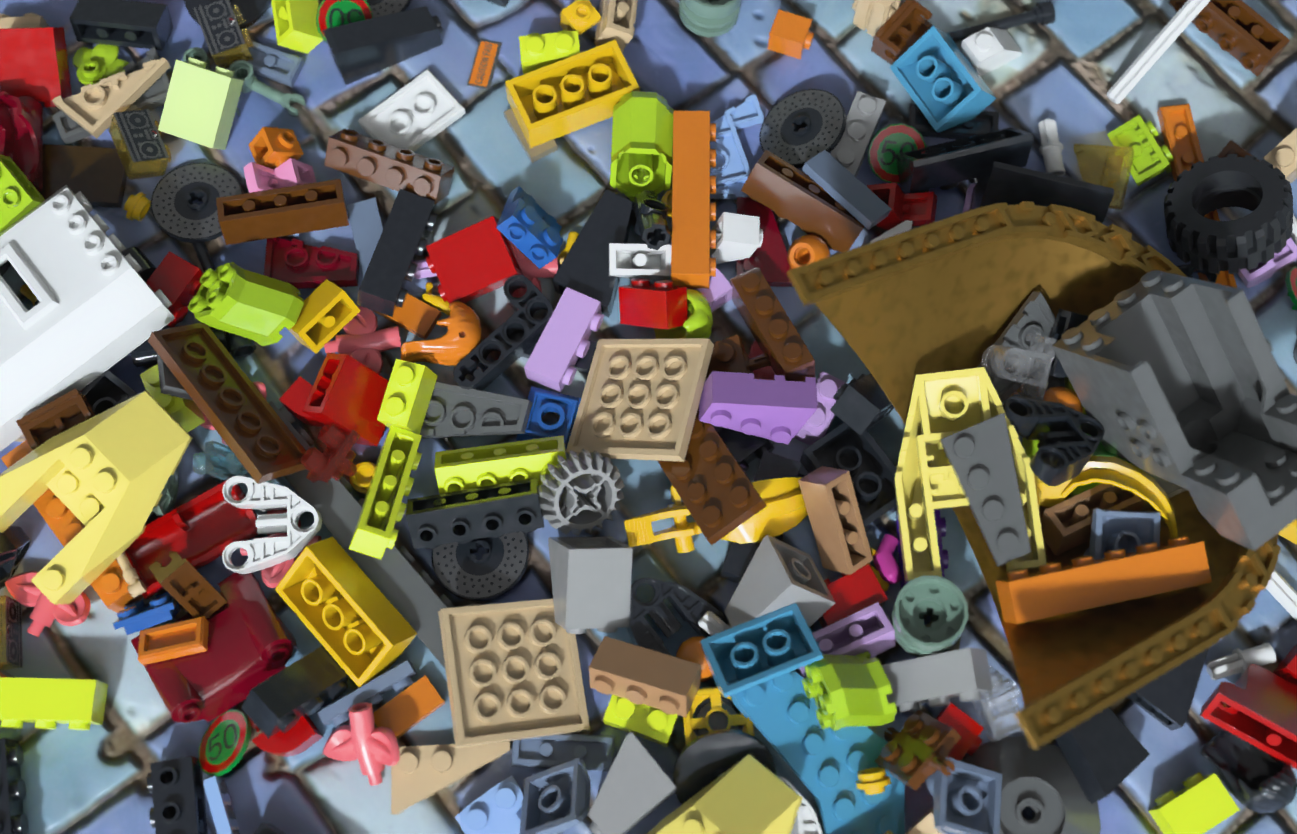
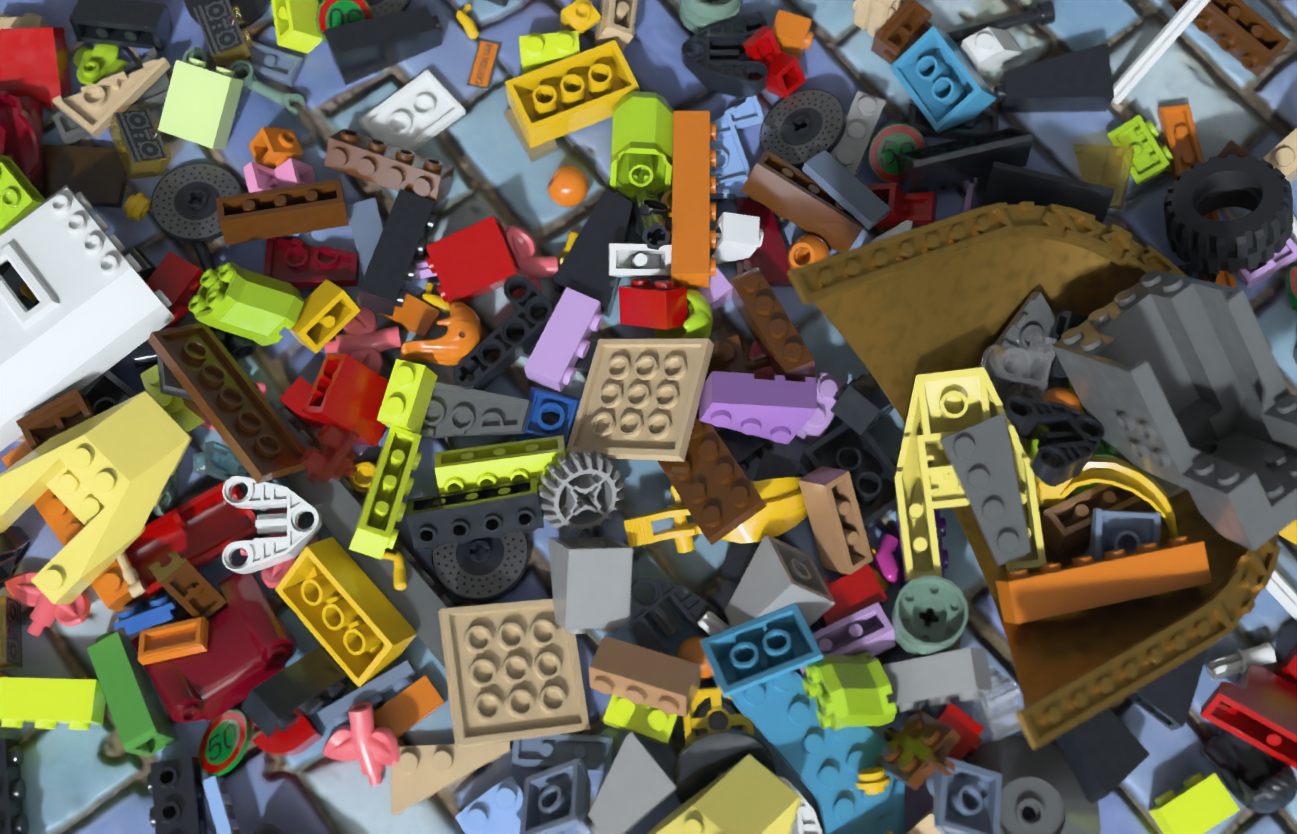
(130, 696): none -> bright green slope
(399, 571): none -> yellow piece
(467, 22): none -> yellow piece
(530, 228): blue plate -> none
(568, 186): none -> orange piece
(719, 61): none -> black connector
(783, 69): none -> red brick
(1051, 147): white axle -> none
(1059, 84): none -> black slope

